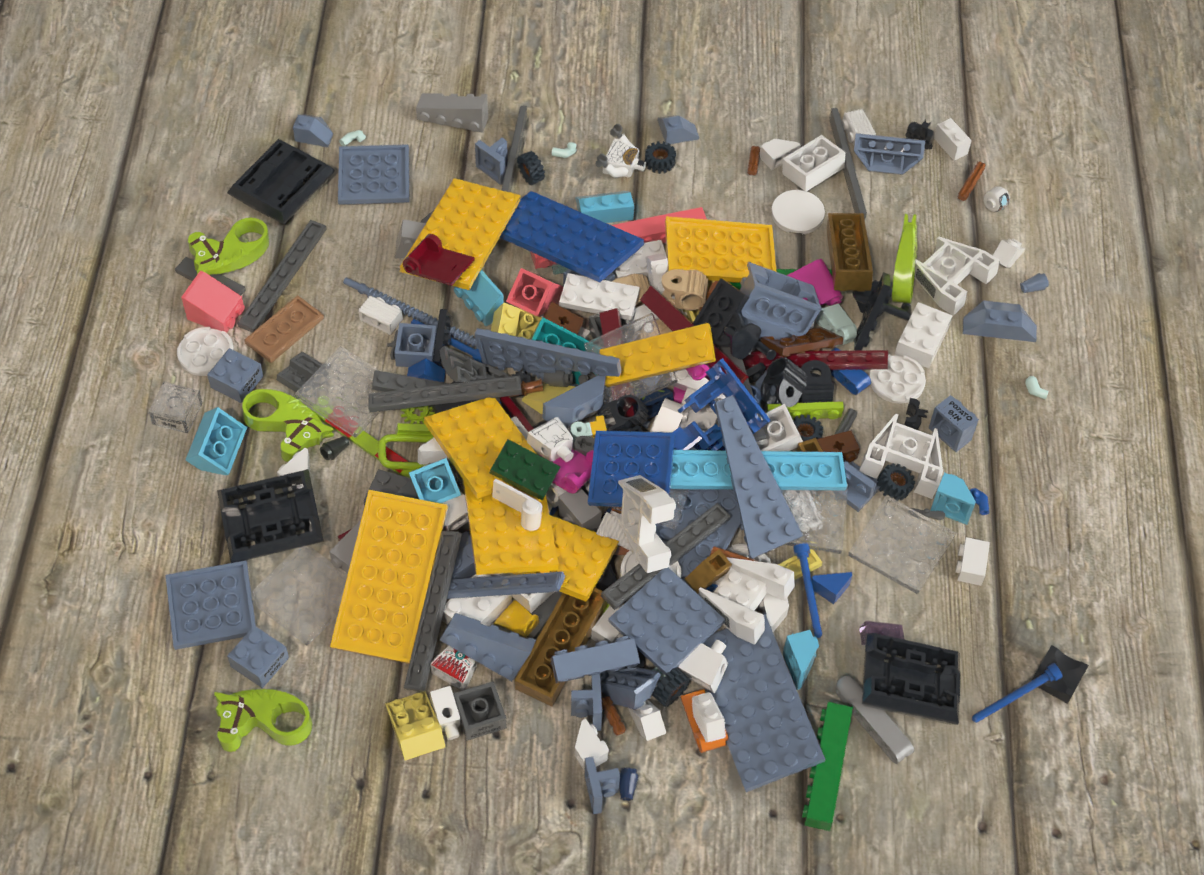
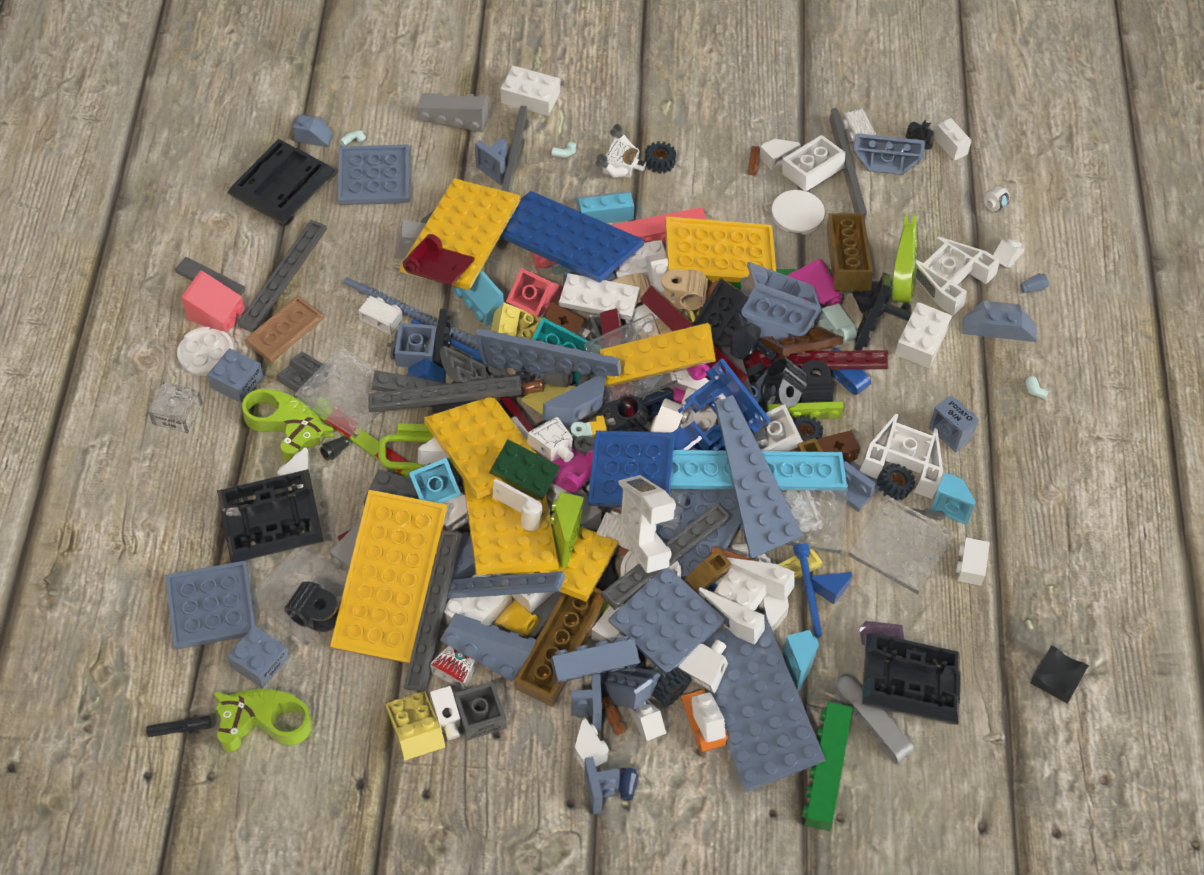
(190, 725): none -> black axle
(216, 442): medium azure slope -> none
(229, 254): lime animal -> none
(313, 607): none -> black piece
(413, 417): lime gear -> none
(530, 90): none -> white brick
(530, 167): black bush -> none
(566, 524): none -> lime slope
(677, 129): sand blue slope -> none
(847, 421): dark grey axle -> none
(900, 381): white tile -> none
(915, 414): black piece -> none
(971, 181): dark orange axle -> none
(981, 500): blue arm -> none
(1050, 674): blue piece -> none

